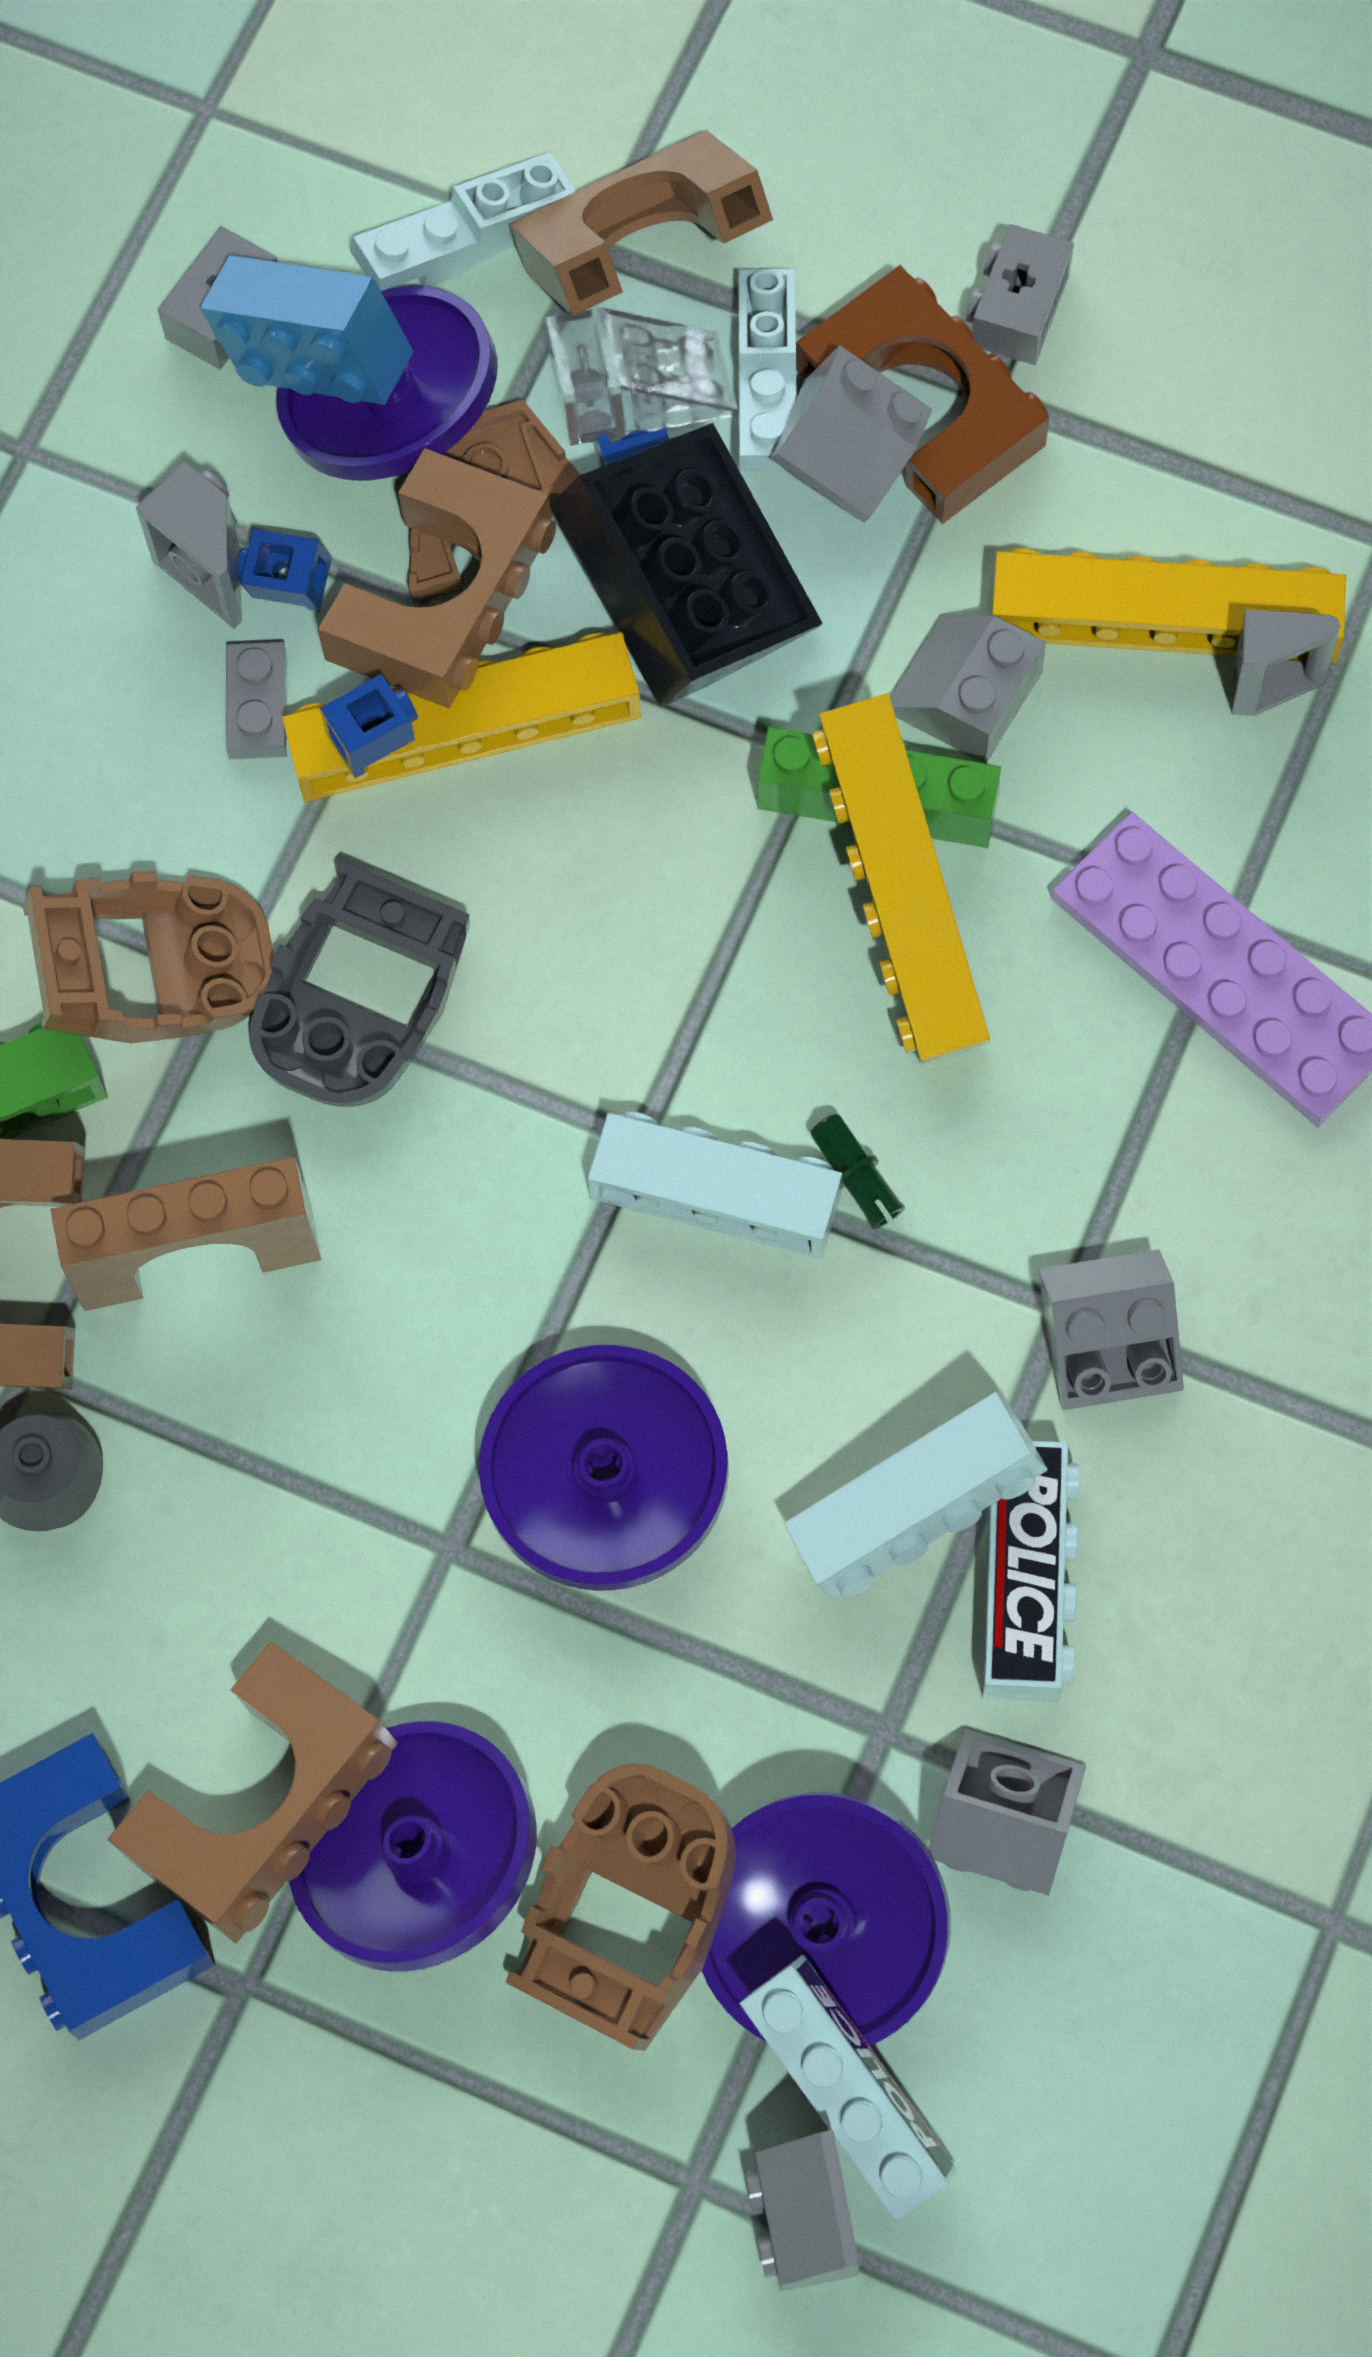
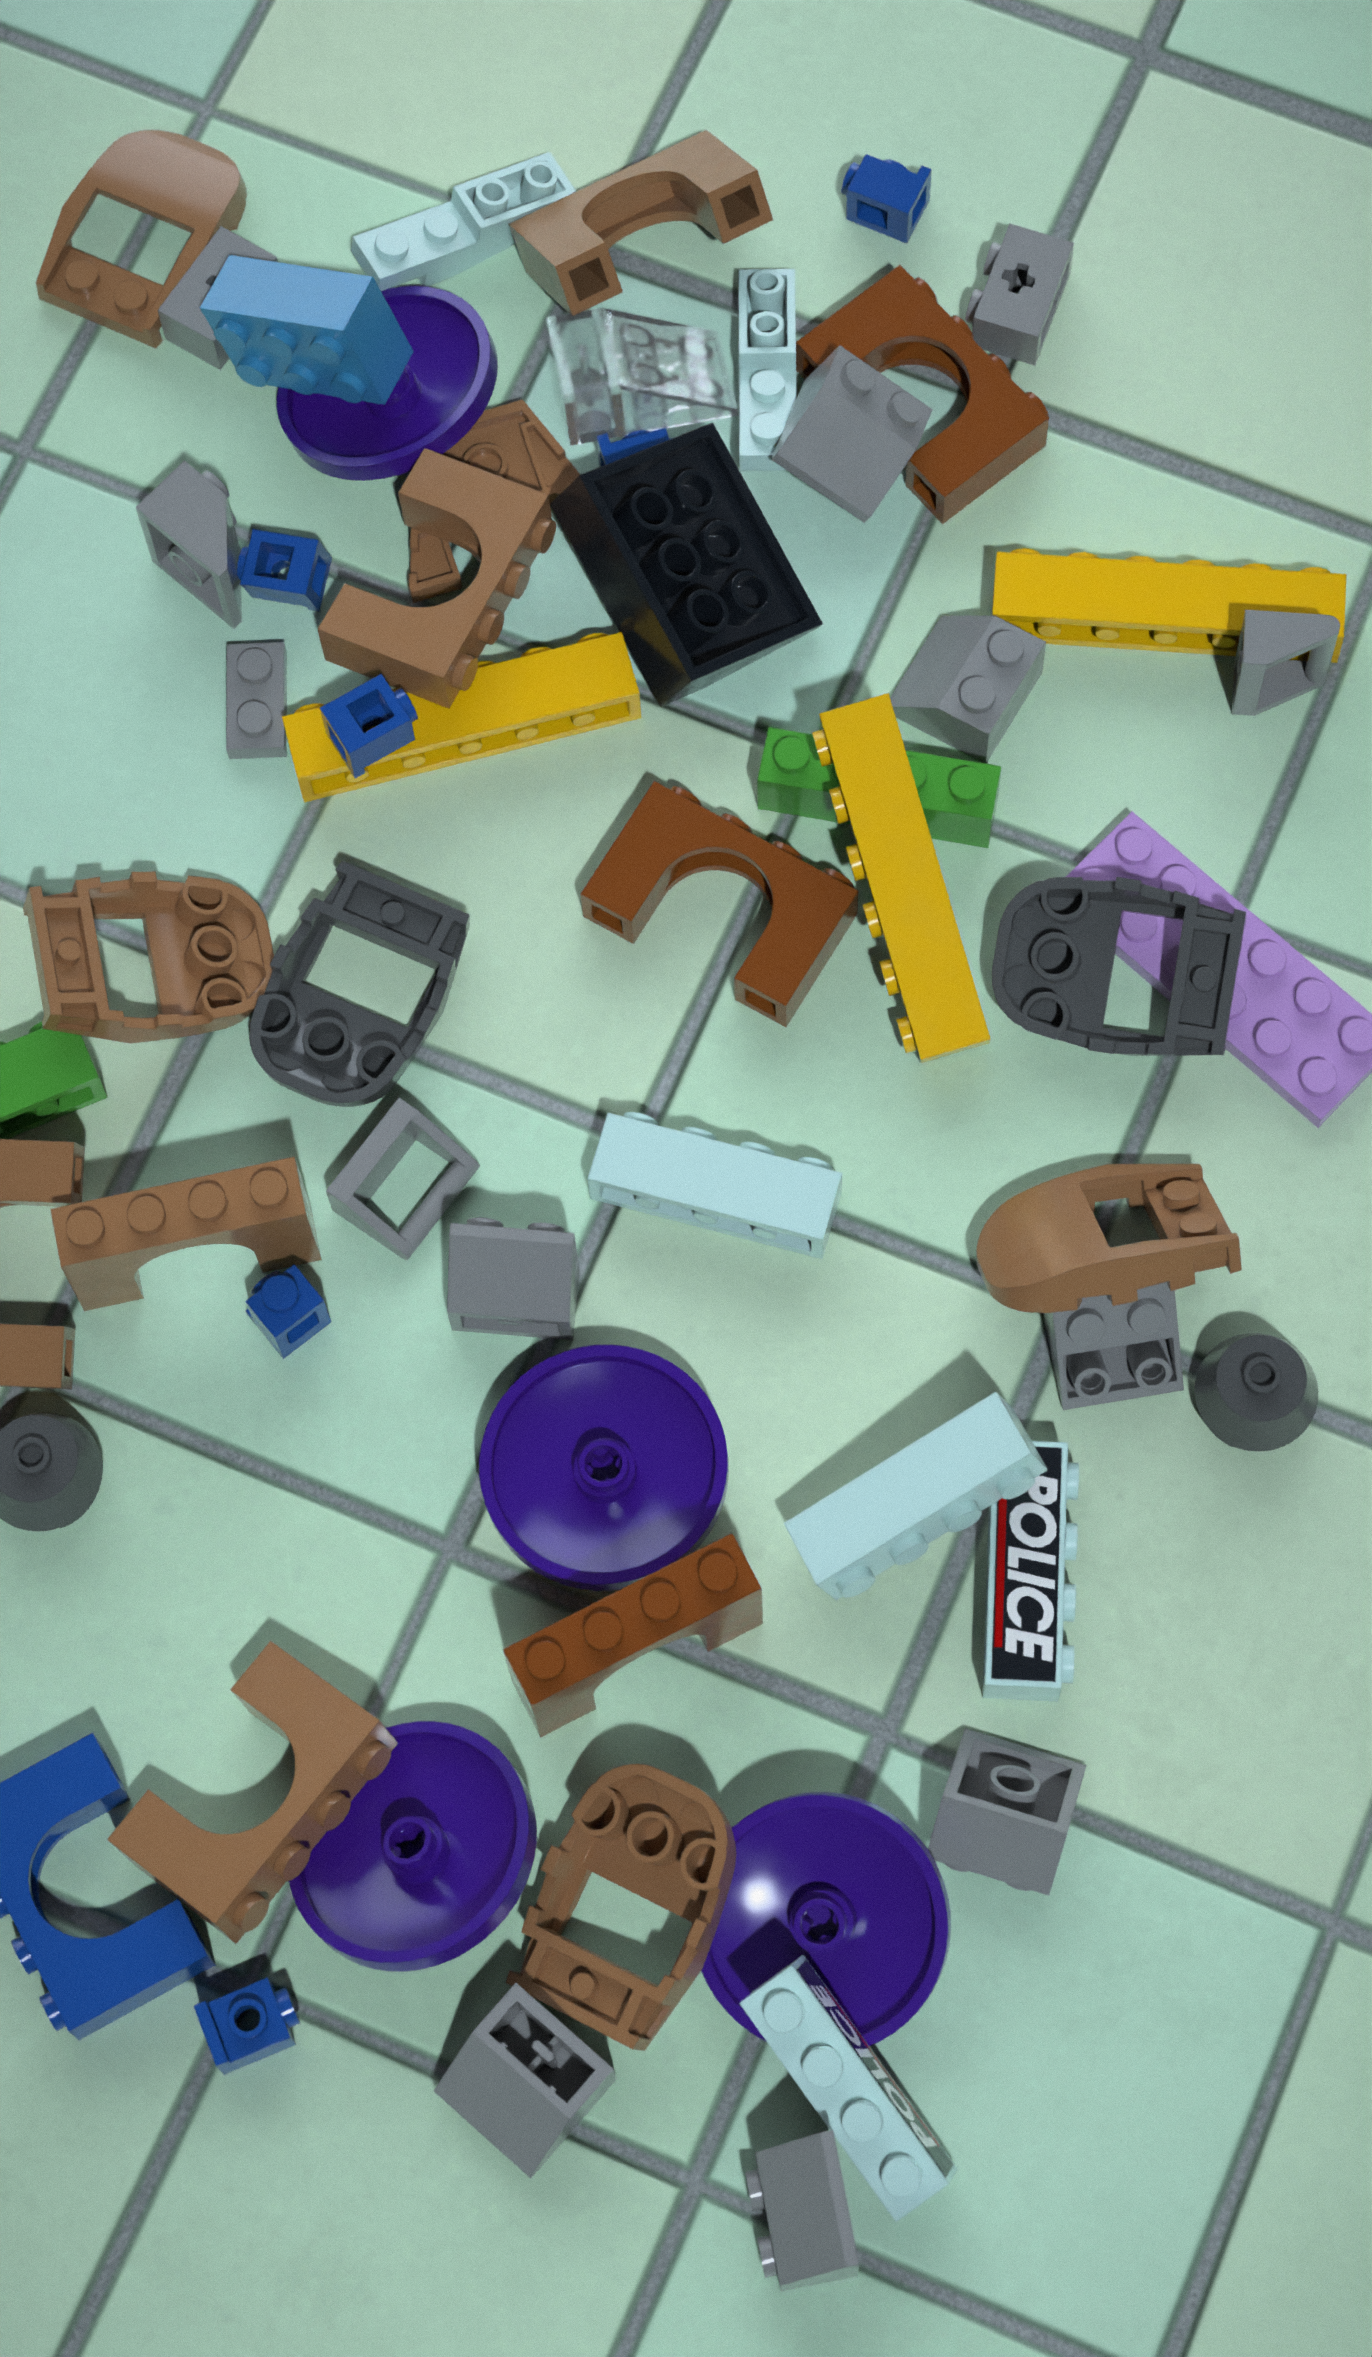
(163, 178): none -> medium nougat slope
(238, 2048): none -> blue brick
(287, 1310): none -> blue brick
(376, 1161): none -> light grey tile
(512, 1279): none -> light grey slope
(524, 2080): none -> light grey slope
(678, 837): none -> dark orange arch
(700, 1595): none -> dark orange arch
(857, 1169): dark green axle -> none
(886, 196): none -> blue brick
(1049, 1251): none -> medium nougat slope
(1060, 956): none -> dark grey slope
(1256, 1392): none -> dark grey cone

